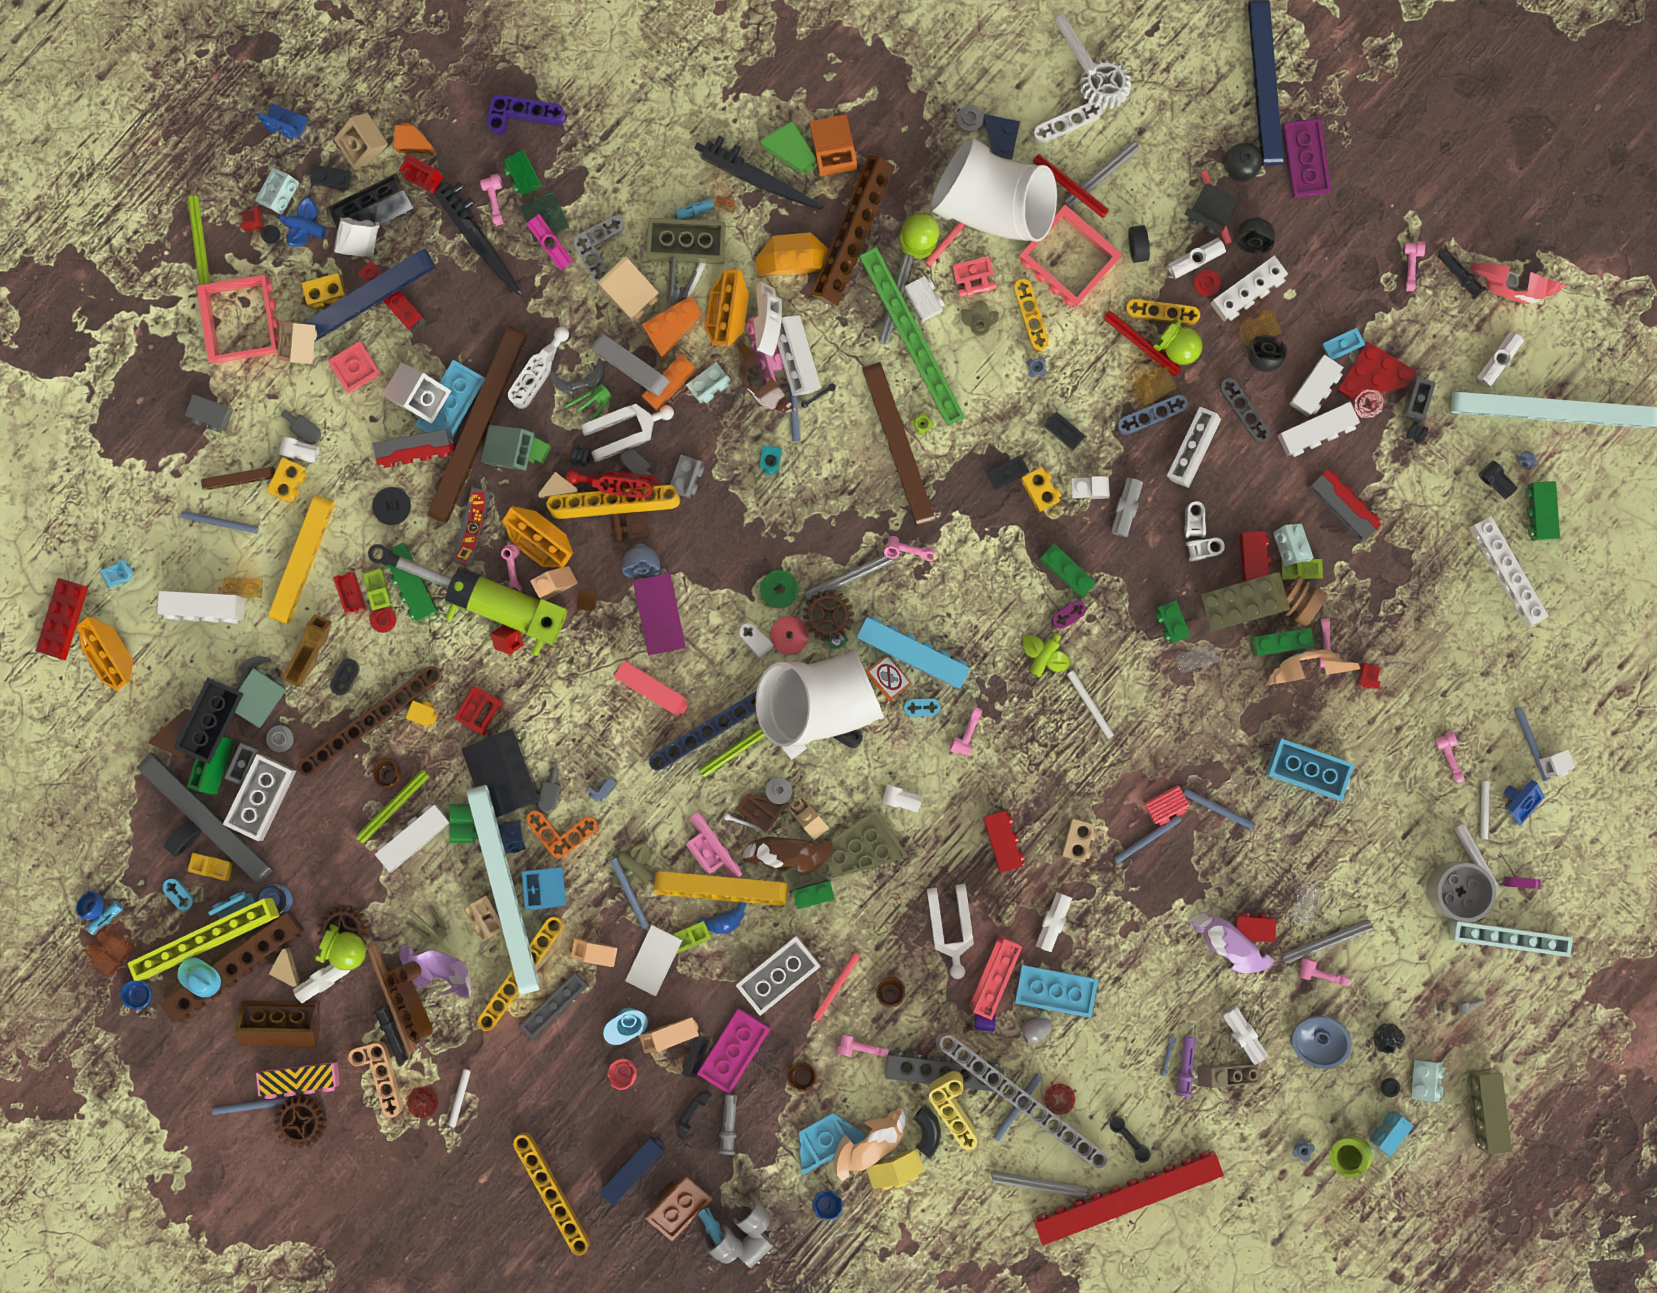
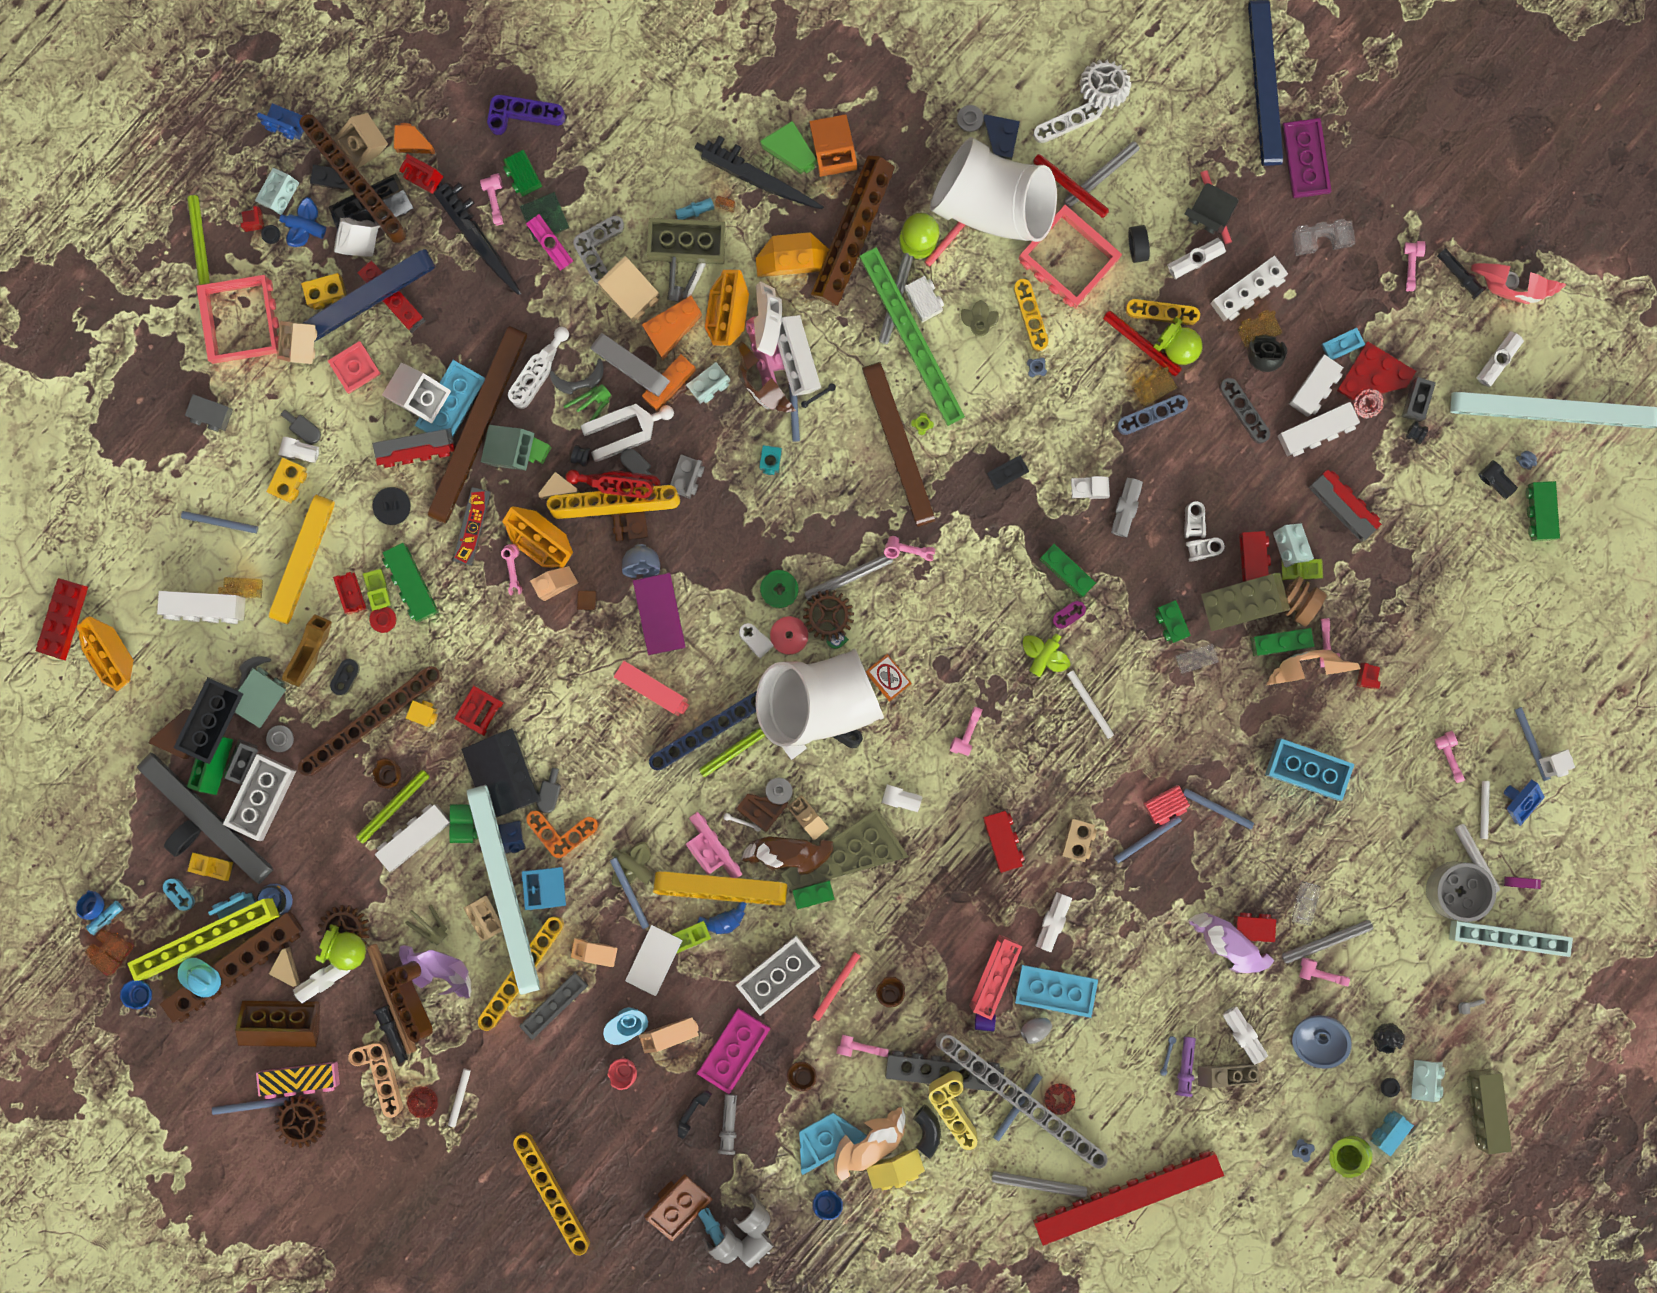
(117, 574): medium azure bracket -> none
(237, 478): reddish brown beam -> none
(356, 184): none -> reddish brown beam
(487, 599): lime piece -> none
(506, 639): red panel -> none
(605, 788): sand blue bracket -> none
(632, 1170): dark blue slope -> none
(697, 1050): black plate -> none
(913, 653): medium azure brick -> none
(923, 712): medium azure beam -> none
(952, 949): white piece -> none
(971, 271): coral plate -> none
(1035, 492): yellow brick -> none
(1064, 431): black plate -> none
(1075, 45): white axle -> none
(1142, 1152): black bar -> none
(1194, 447): white brick -> none
(1207, 283): red piece -> none
(1243, 161): pearl dark grey cylinder -> none
(1256, 235): pearl dark grey cylinder -> none
(1340, 234): none -> clear arch
(1508, 571): white brick -> none

